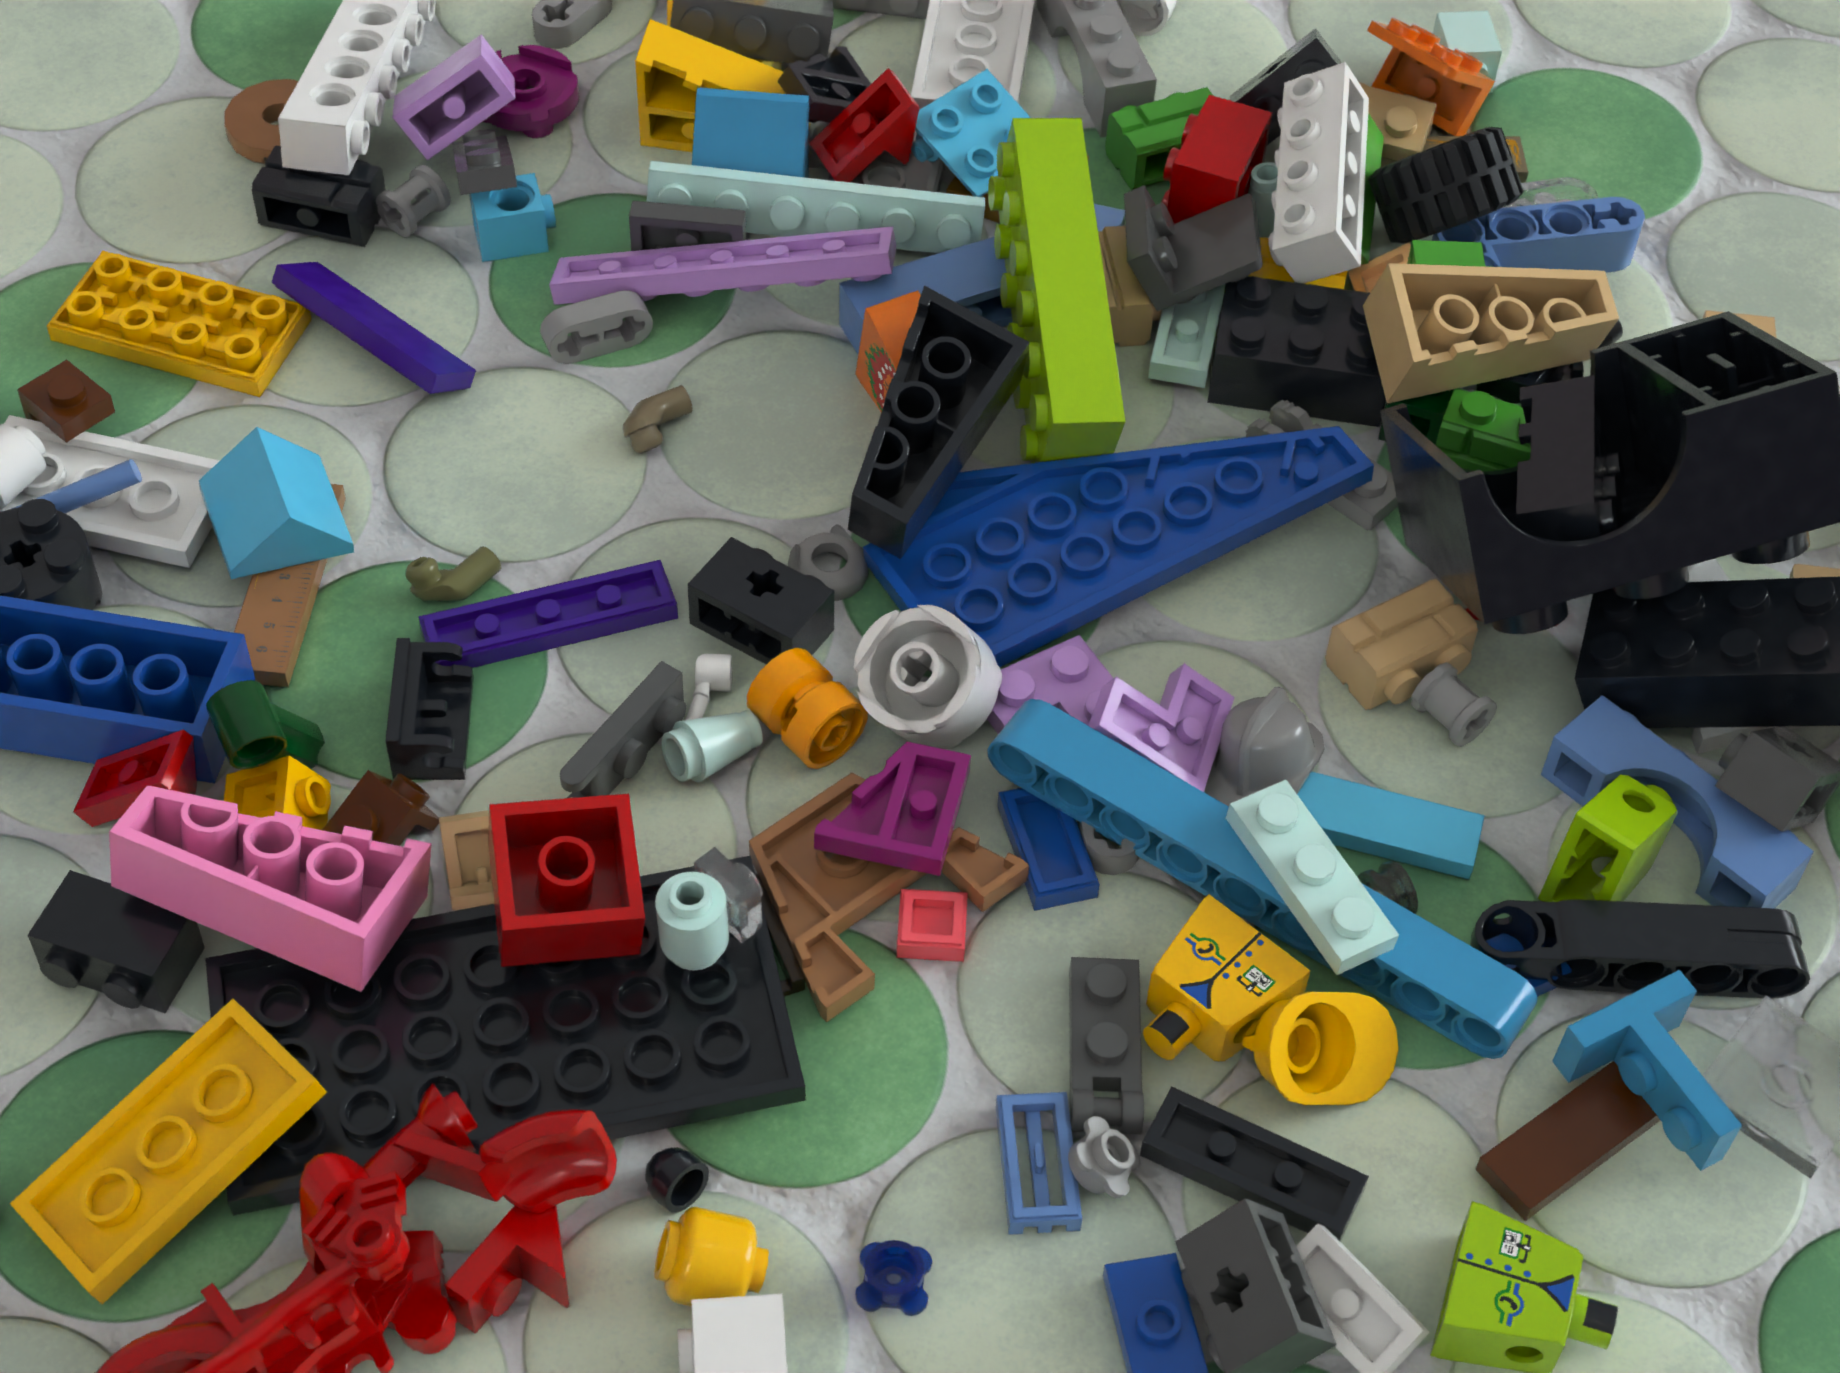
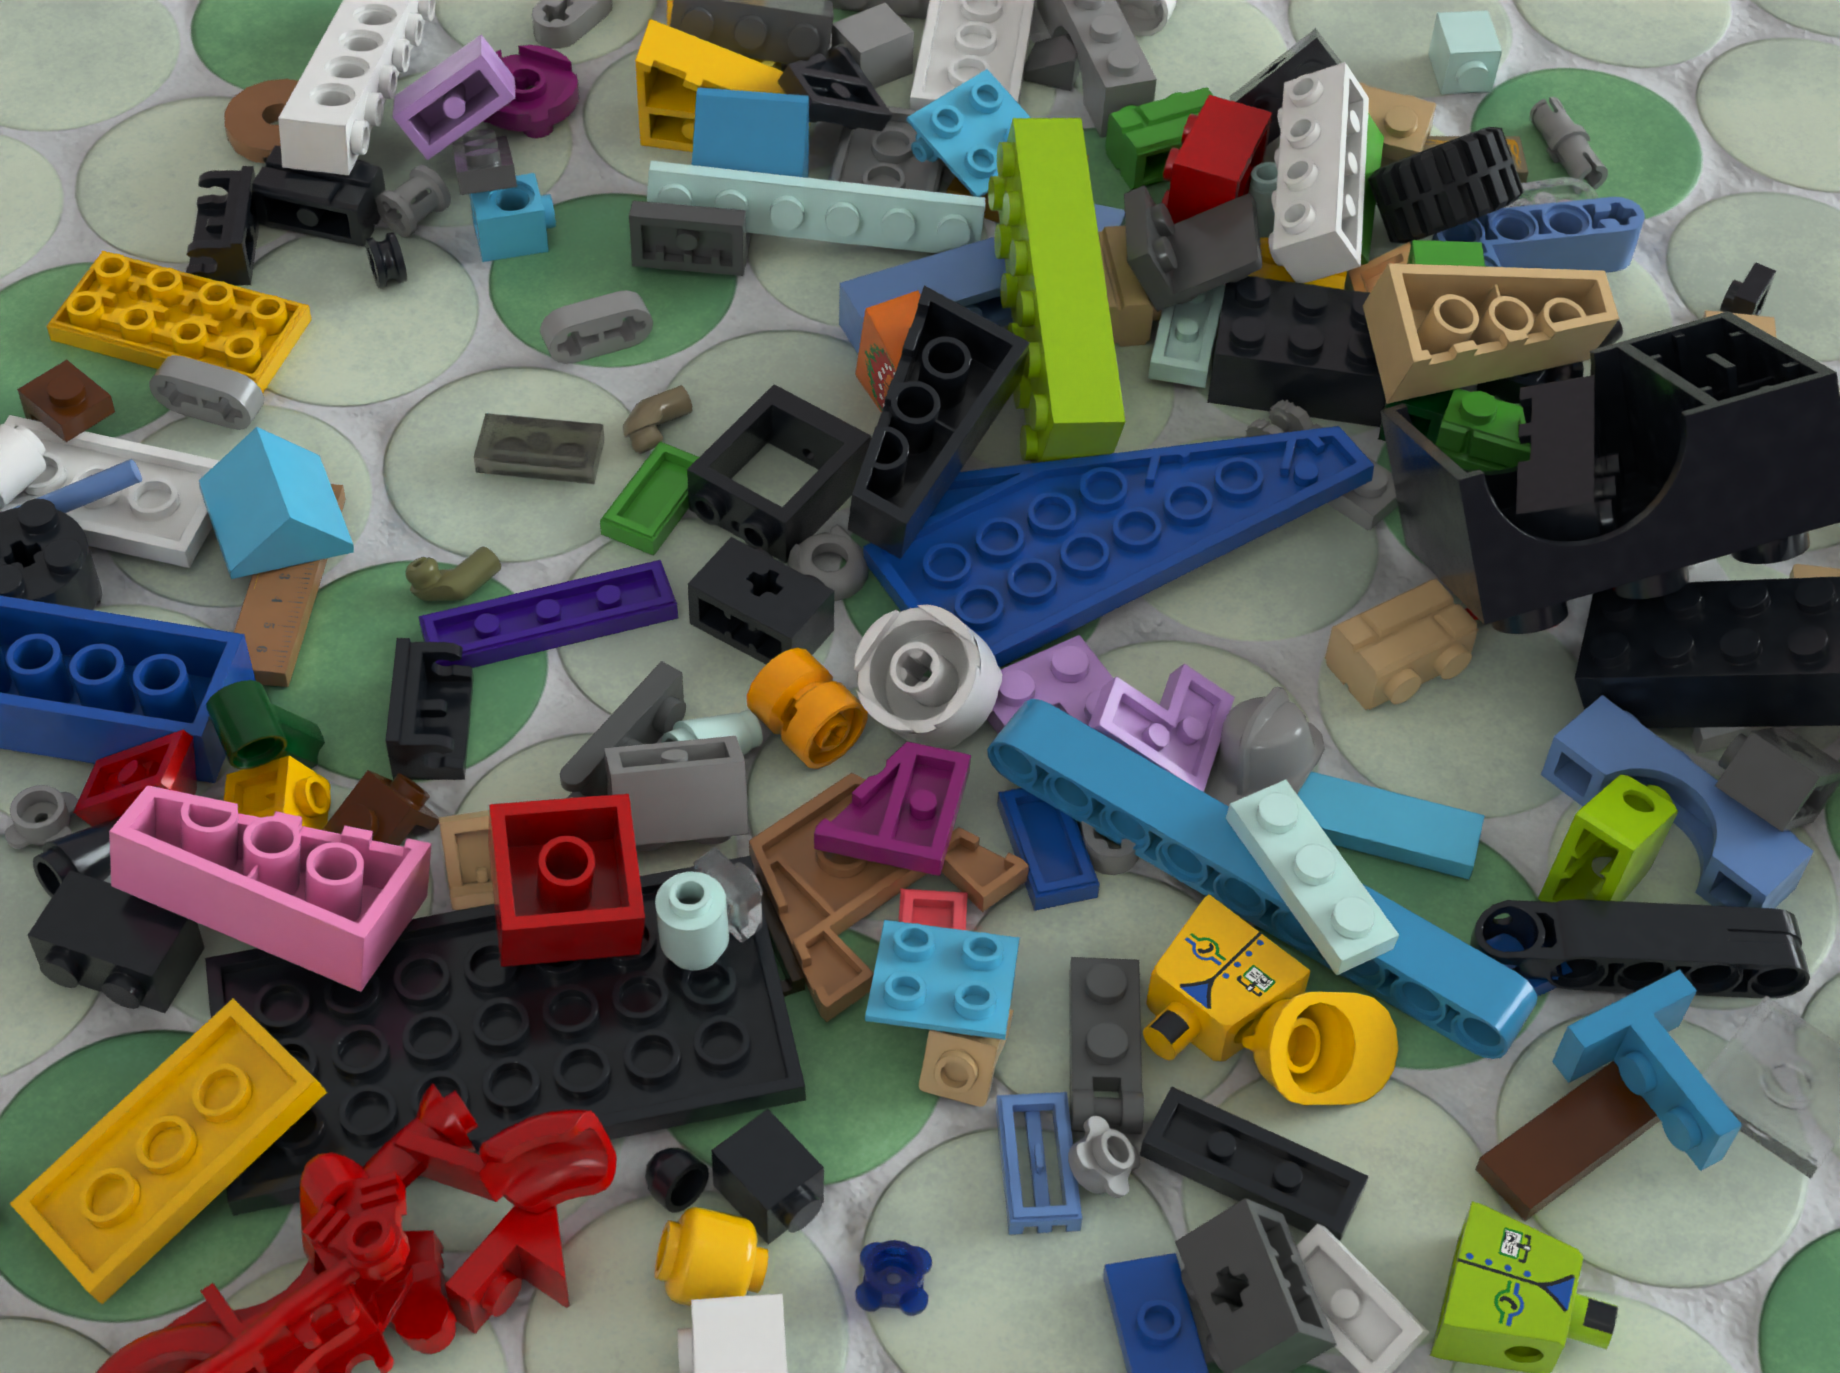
(35, 805): none -> light grey plate
(81, 852): none -> black cone
(207, 392): none -> light grey beam
(225, 228): none -> black hinge
(373, 327): dark purple tile -> none
(386, 260): none -> black bush
(539, 448): none -> clear smoke plate
(651, 501): none -> bright green tile
(681, 790): none -> light grey brick
(712, 673): white hand -> none
(727, 265): lavender plate -> none
(769, 1177): none -> black brick
(798, 430): none -> black window
(874, 122): red slope -> none
(877, 42): none -> light grey brick
(943, 979): none -> medium azure hinge
(961, 1065): none -> tan bracket
(1053, 63): none -> dark grey slope
(1392, 883): clear smoke bush -> none
(1432, 73): orange bracket -> none
(1453, 704): light grey bush -> none
(1568, 142): none -> light grey pin
(1750, 295): none -> black plate

